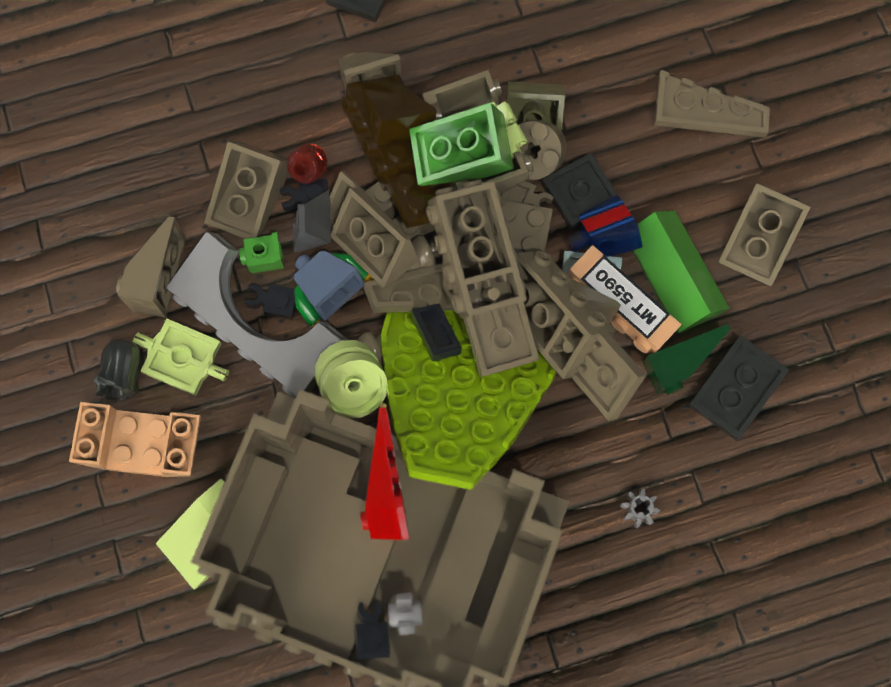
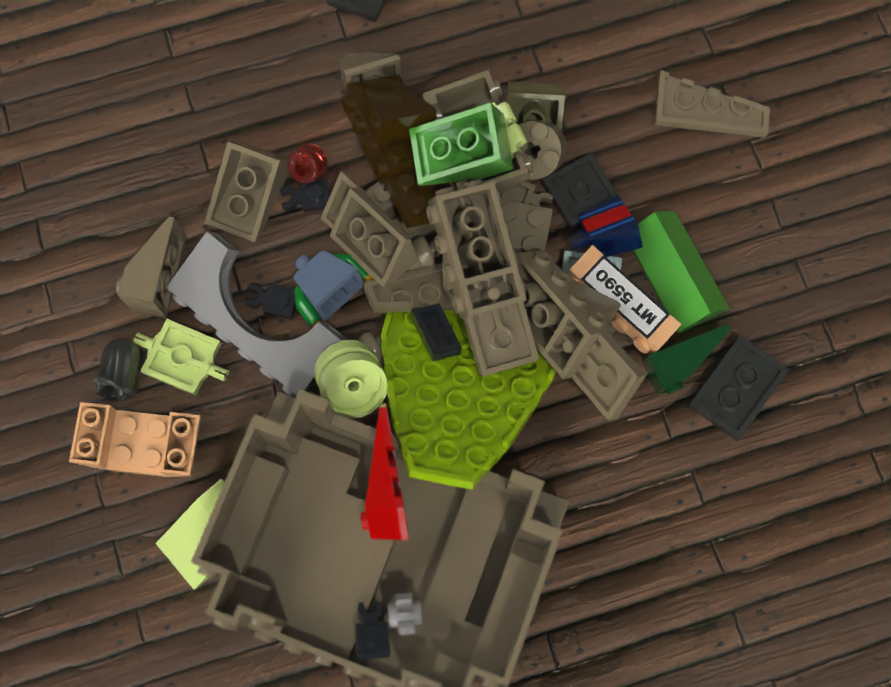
(269, 260): bright green brick -> none
(312, 224): dark grey slope -> none
(641, 498): light grey gear -> none
(764, 234): dark tan slope -> none

